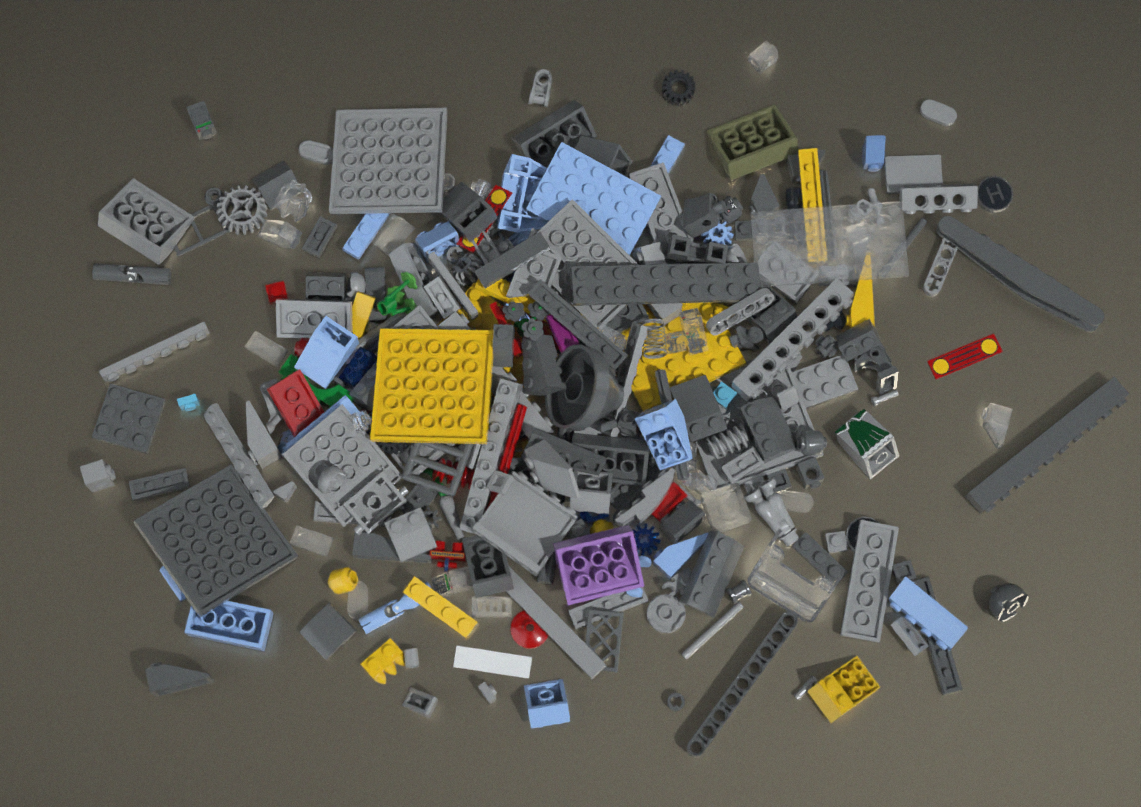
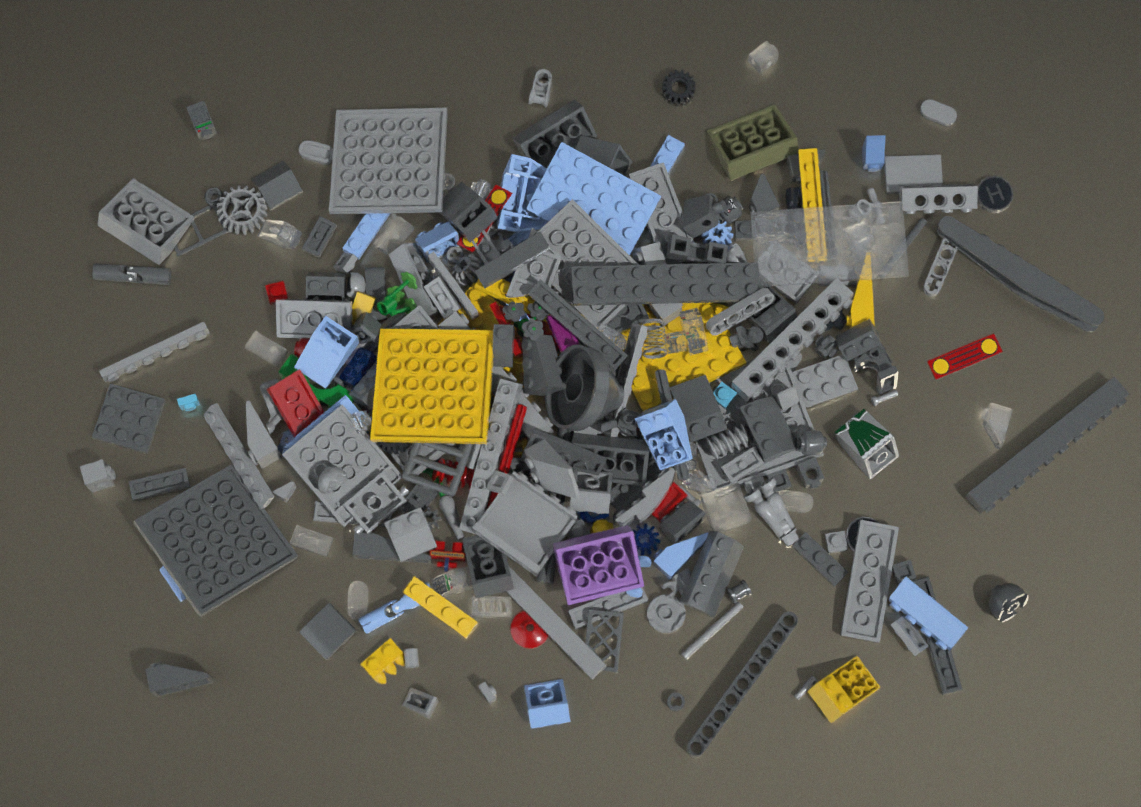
(232, 625): light blue brick -> none
(291, 204): clear helmet -> none
(342, 580): yellow head -> none
(345, 262): none -> light grey plate
(366, 327): none -> dark grey slope
(492, 662): white sticker -> none
(787, 586): clear windscreen -> none

